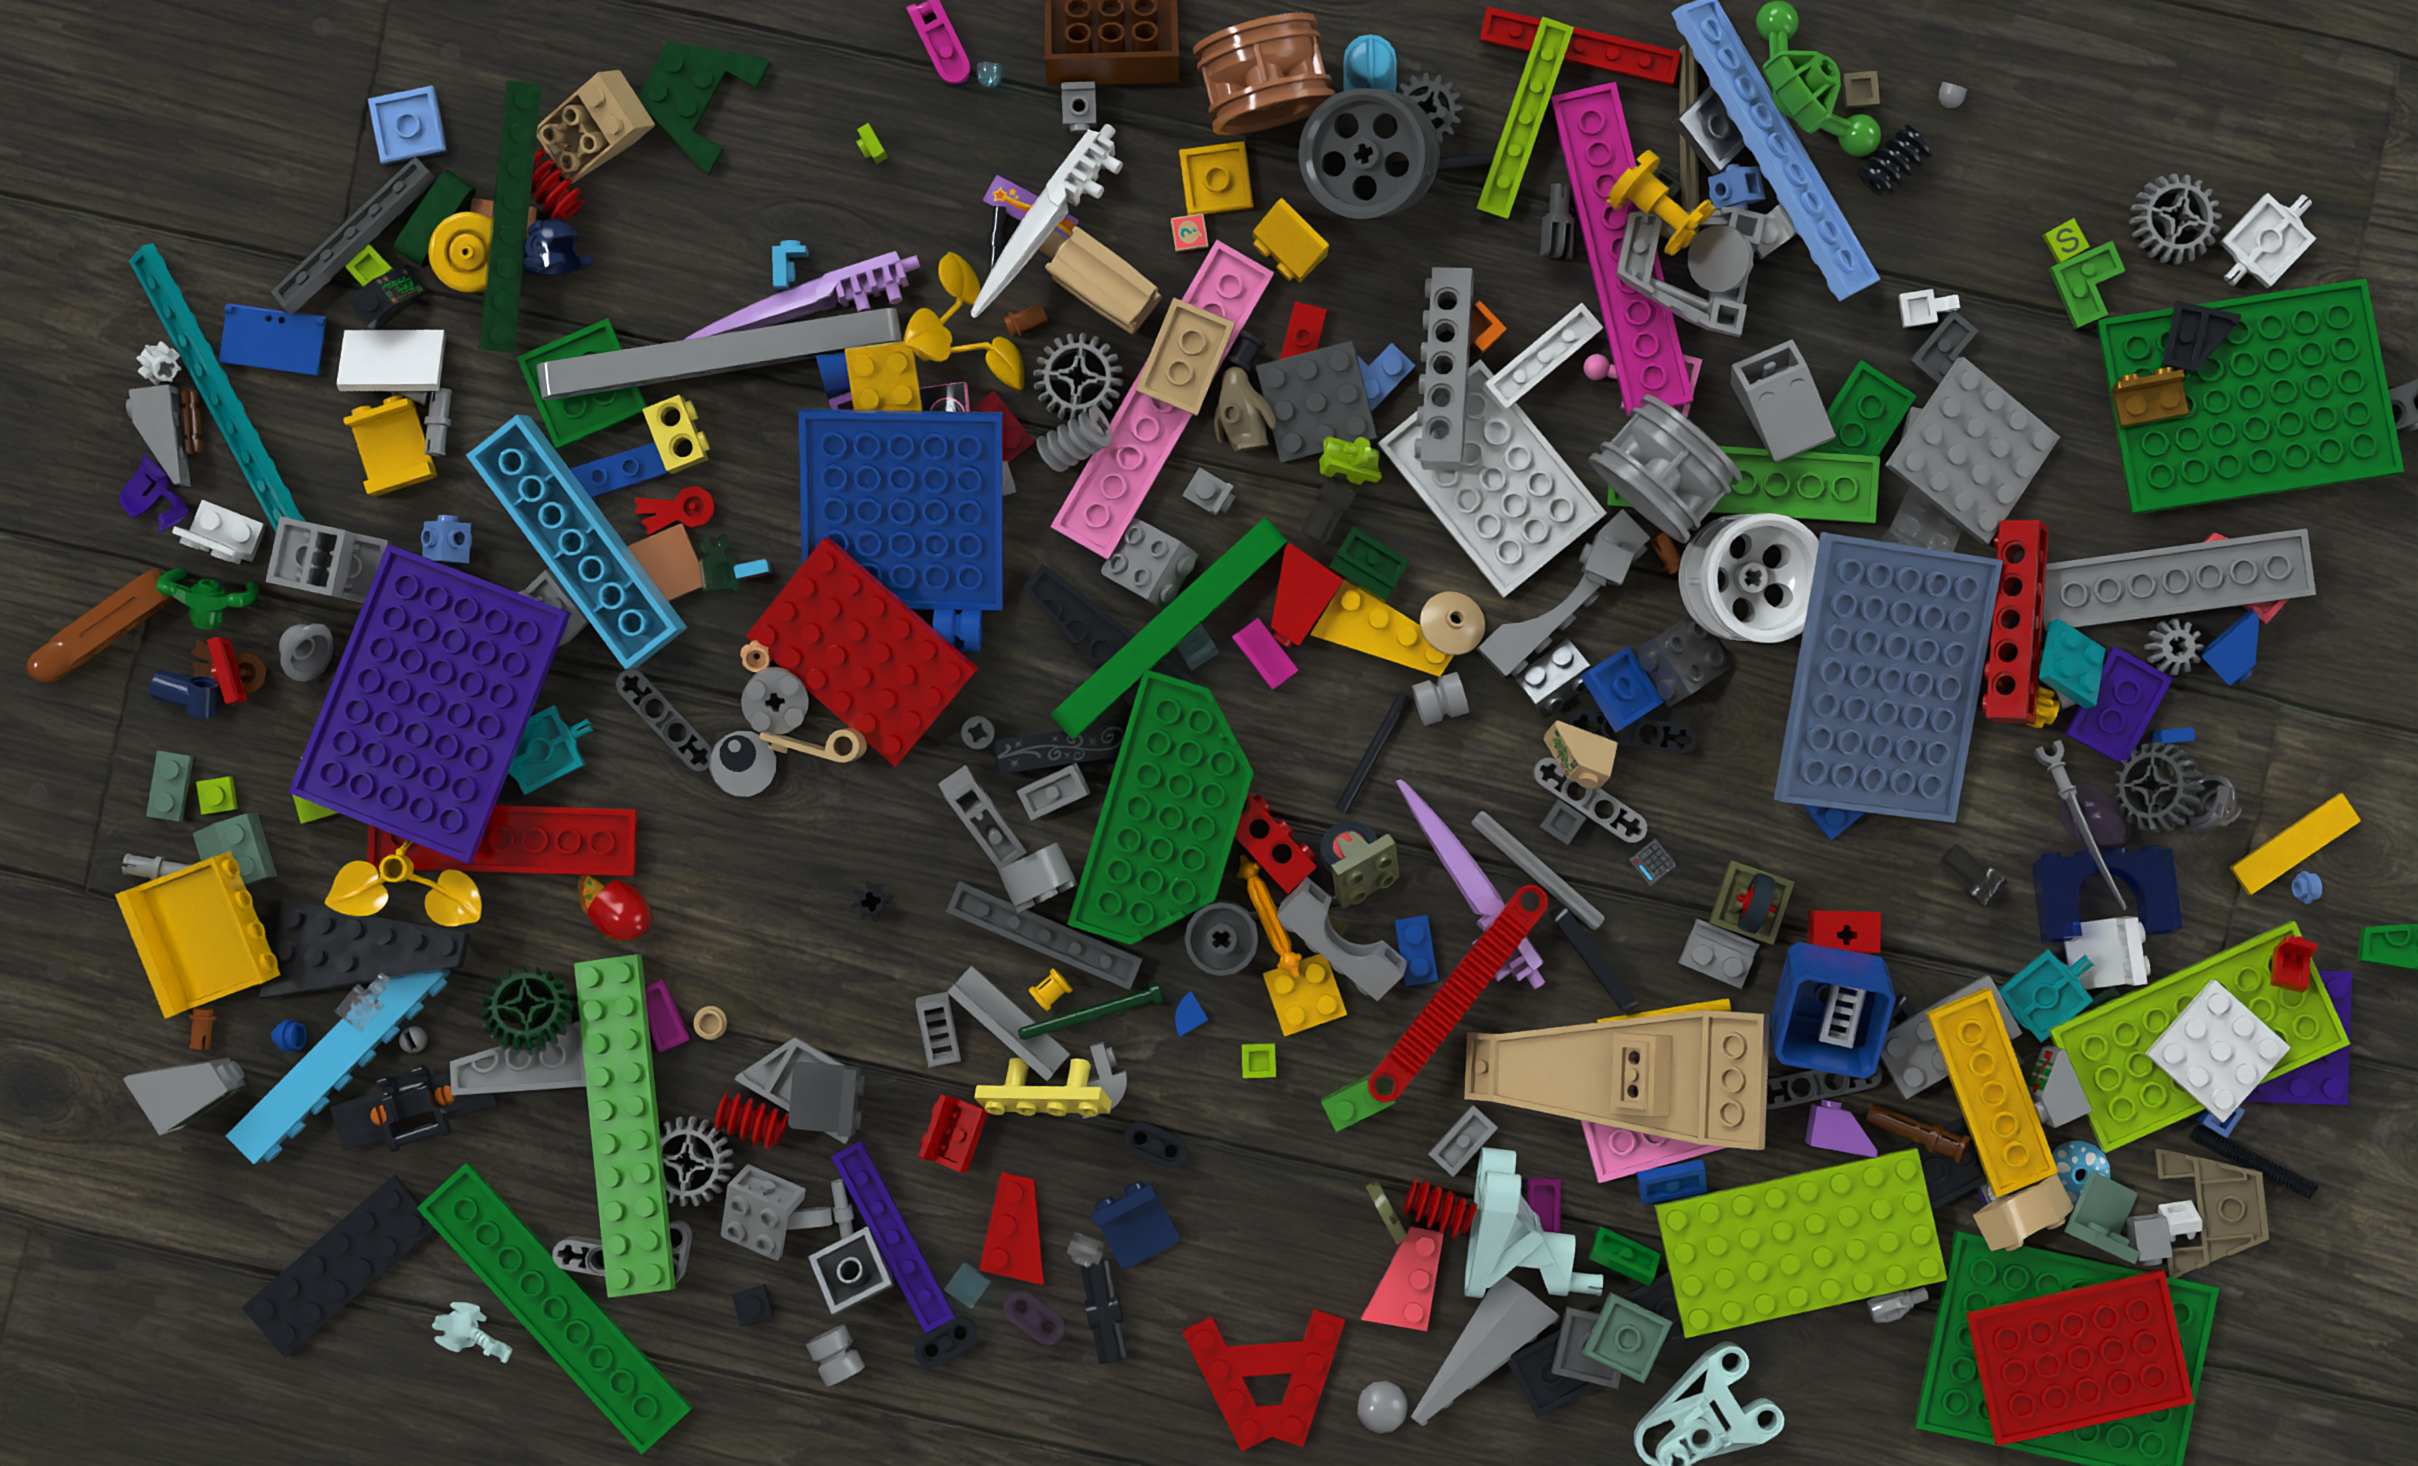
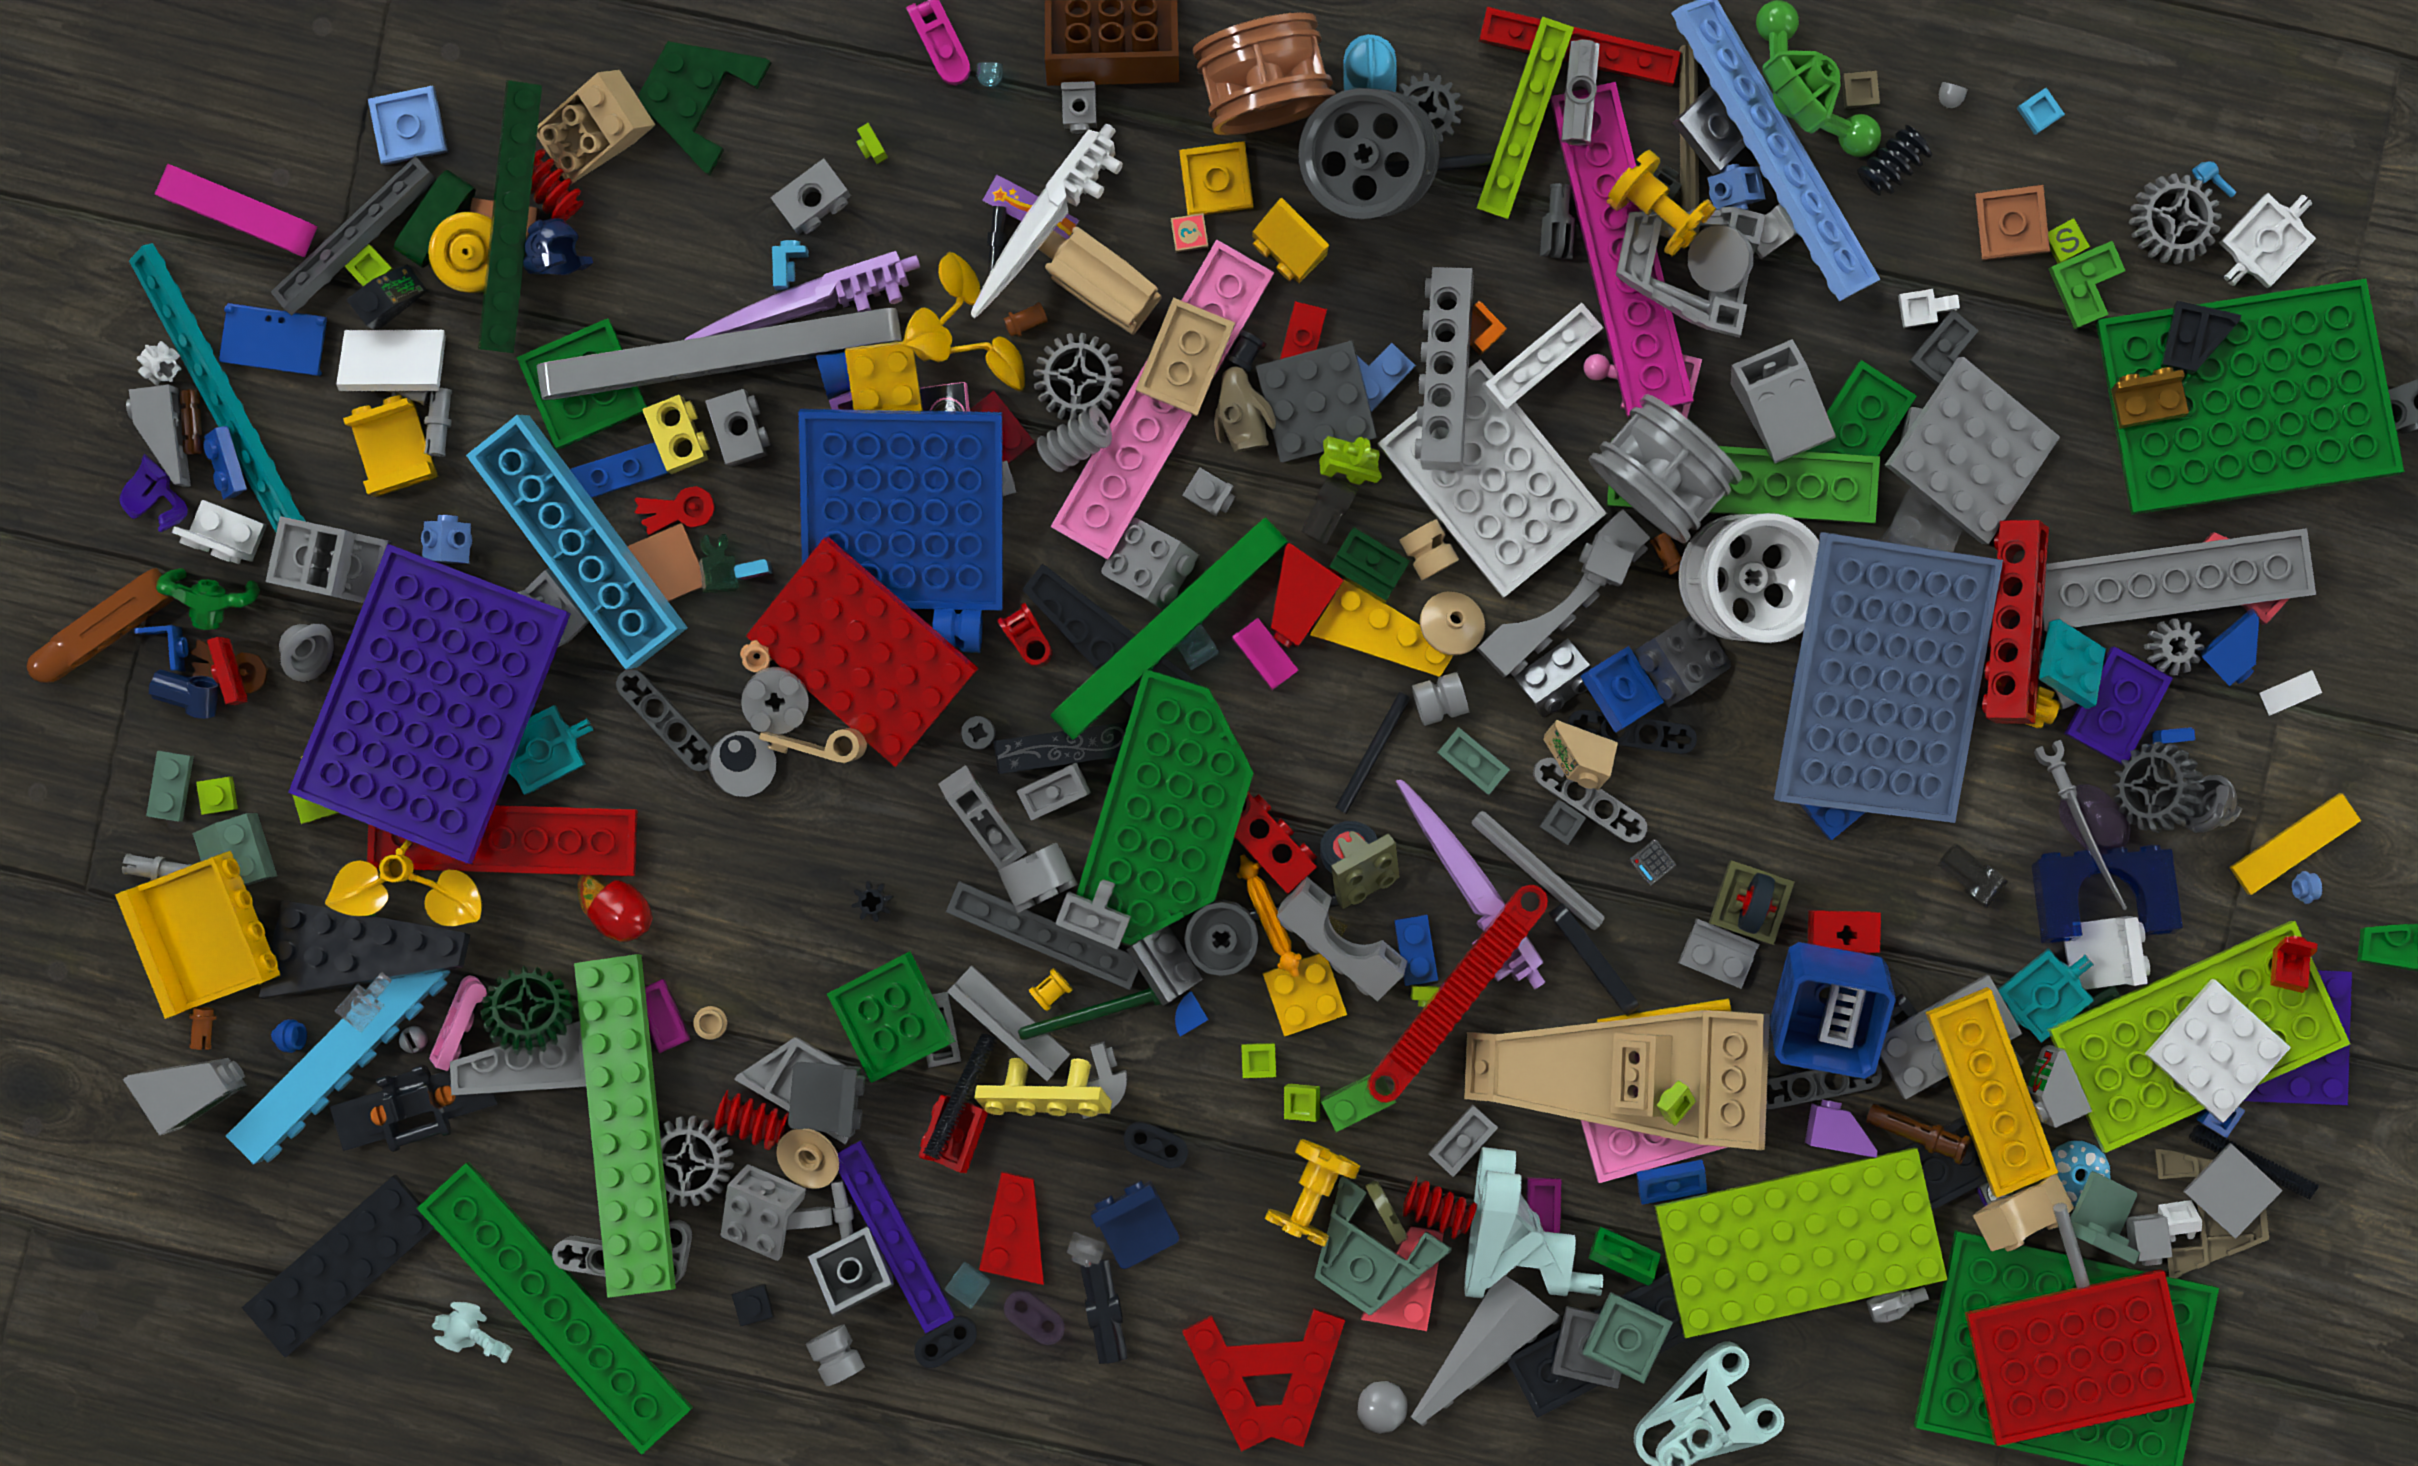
(176, 642): none -> blue bracket
(221, 451): none -> blue plate
(236, 210): none -> dark pink beam
(457, 1022): none -> bright pink plate
(724, 412): none -> light grey brick
(792, 197): none -> light grey brick
(807, 1158): none -> tan dish
(890, 1017): none -> green plate
(960, 1095): none -> black axle
(1026, 634): none -> red piece
(1093, 917): none -> light grey plate
(1164, 964): none -> flat silver plate
(1302, 1102): none -> lime plate
(1317, 1180): none -> yellow piece
(1363, 1267): none -> sand green wing
(1422, 993): none -> lime plate
(1429, 549): none -> tan wheel
(1473, 761): none -> sand green plate
(1581, 73): none -> light grey piece
(1676, 1102): none -> lime plate
(2012, 222): none -> nougat tile
(2040, 111): none -> medium azure tile
(2071, 1245): none -> light grey bar
(2209, 170): none -> dark azure hand
(2232, 1190): none -> light grey tile
(2290, 692): none -> white sticker

